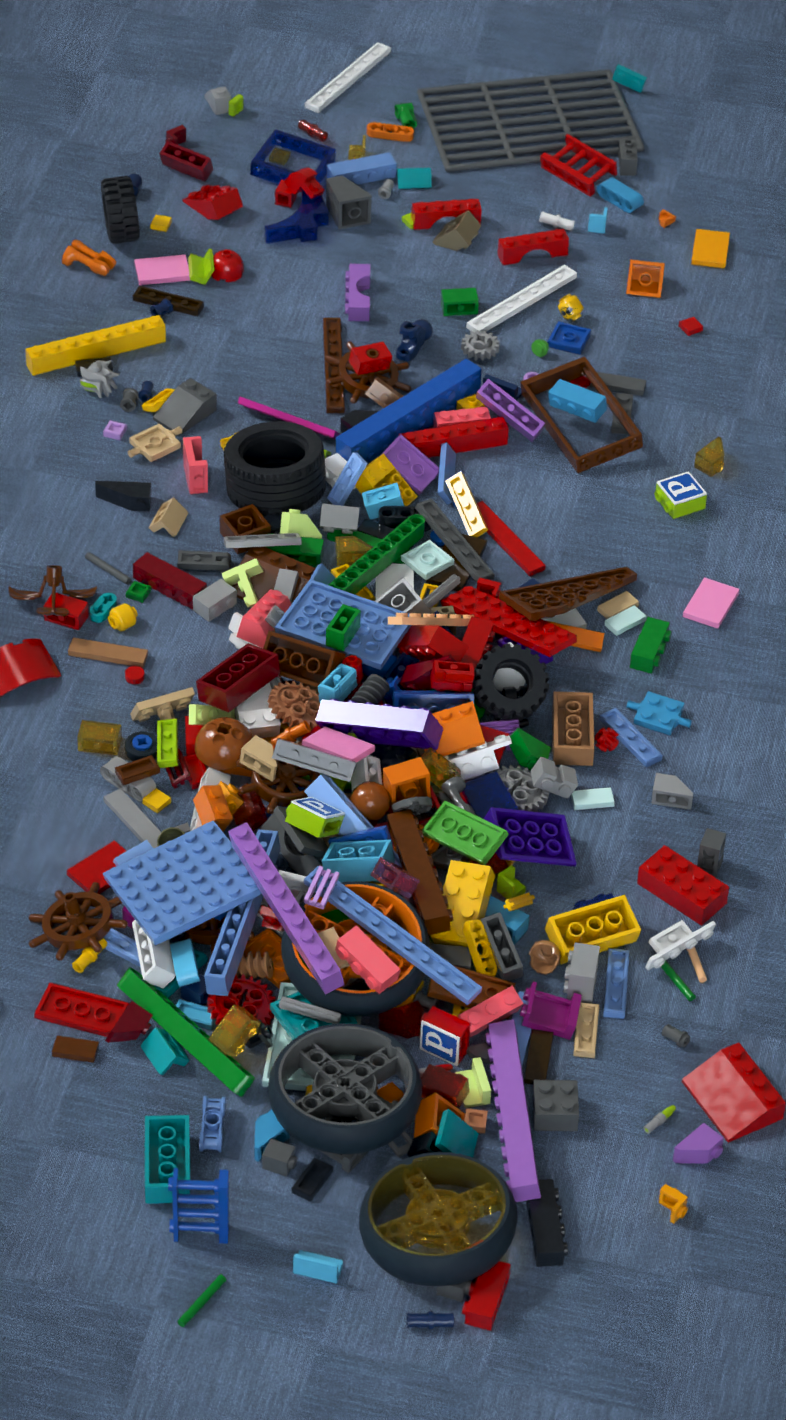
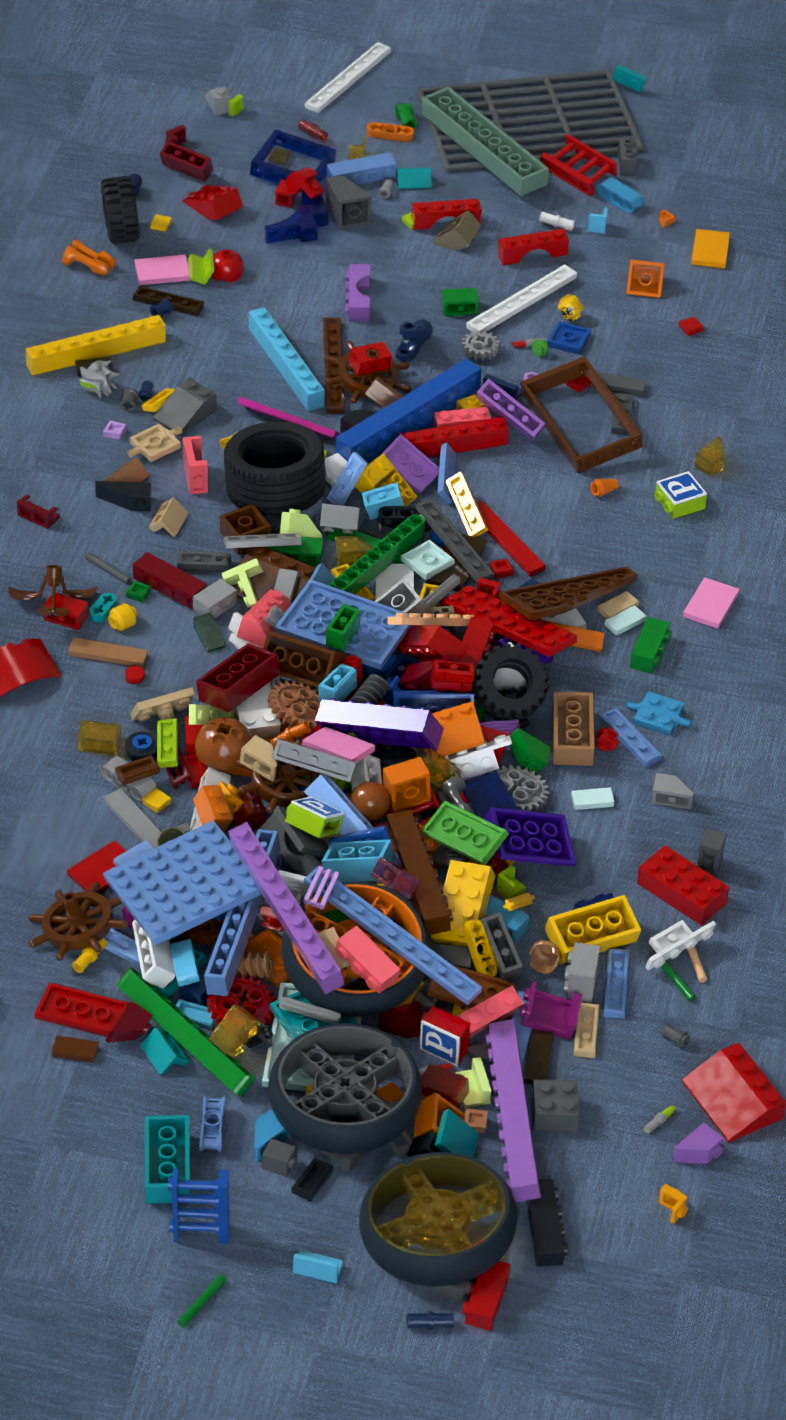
(36, 513): none -> dark red hinge
(129, 472): none -> medium nougat panel
(208, 632): none -> clear green slope
(286, 359): none -> medium azure brick
(417, 805): dark grey tile -> none
(485, 141): none -> sand green brick
(501, 568): none -> red tile
(524, 343): none -> piece
(556, 780): light grey brick -> none
(577, 400): dark azure brick -> none
(603, 486): none -> orange cone

